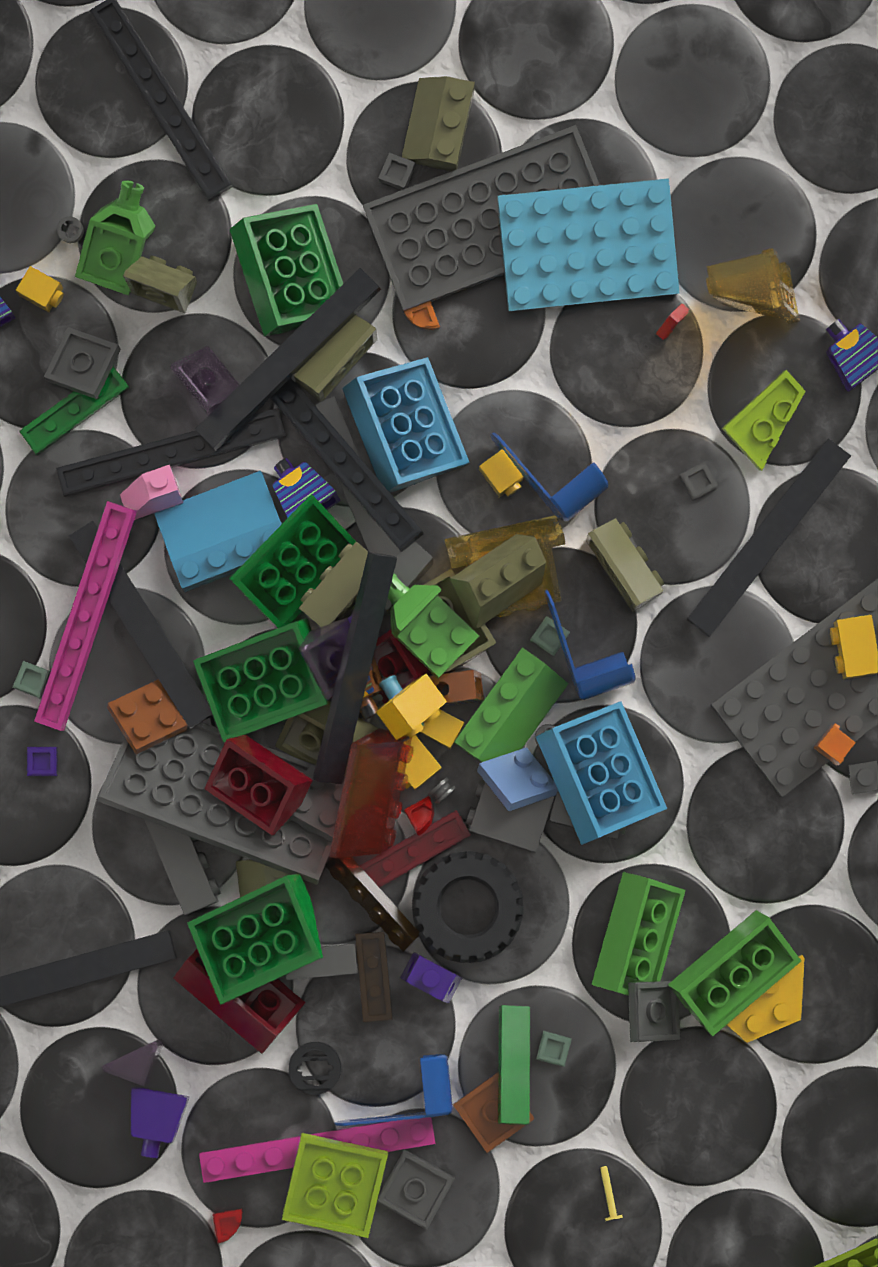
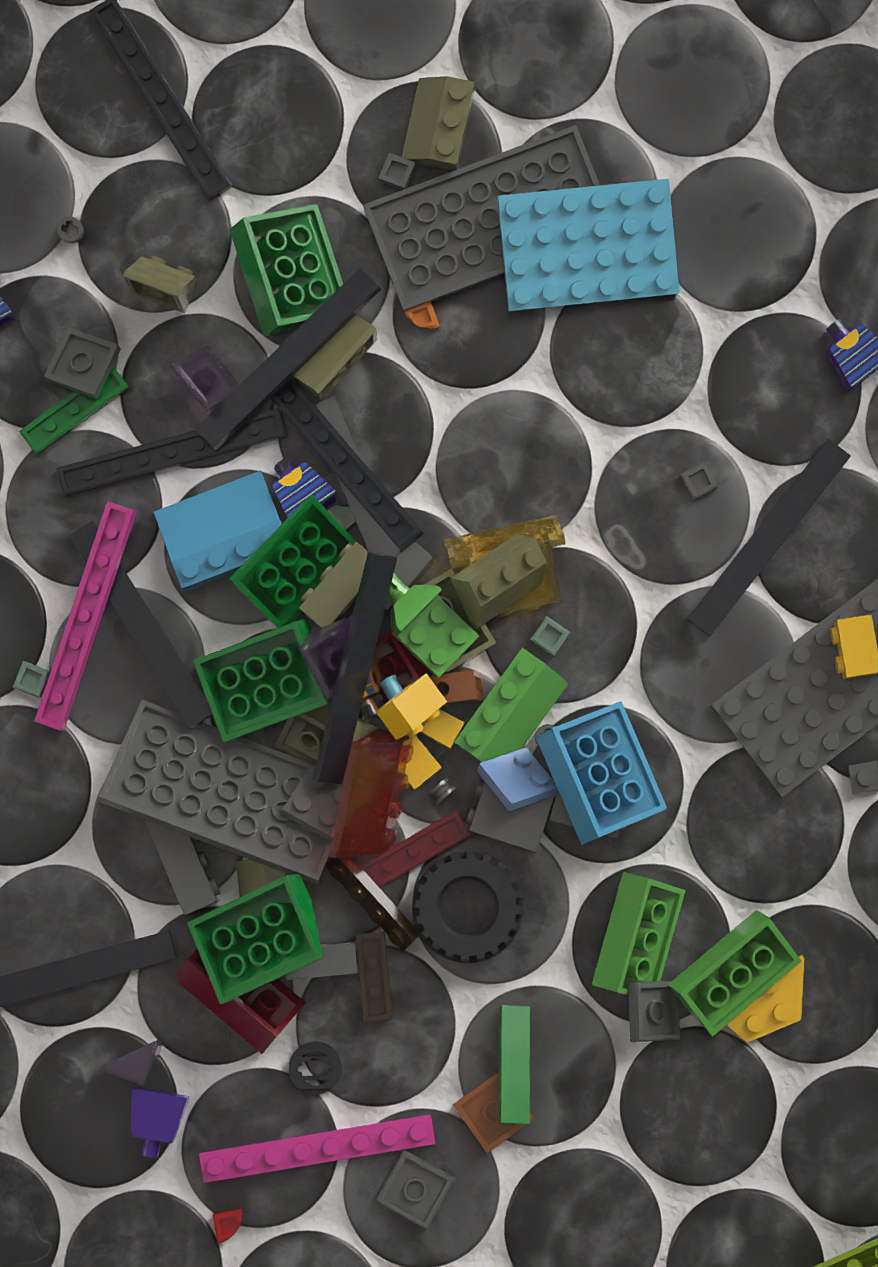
(40, 289): yellow brick -> none
(41, 761): dark purple tile -> none
(115, 240): bright green plate -> none
(147, 716): dark orange plate -> none
(152, 492): bright pink slope -> none
(257, 783): dark red slope -> none
(334, 1185): lime plate -> none
(405, 424): dark azure slope -> none
(421, 814): red tile -> none
(431, 978): dark purple torso -> none
(436, 1093): blue piece -> none
(501, 474): yellow brick -> none
(553, 1048): sand green tile -> none
(571, 497): blue piece -> none
(597, 676): blue piece -> none
(609, 1195): light yellow pin -> none
(625, 564): olive slope -> none
(672, 321): red tile -> none
(755, 285): clear yellow windscreen -> none
(761, 421): lime wing -> none
(834, 744): orange panel -> none

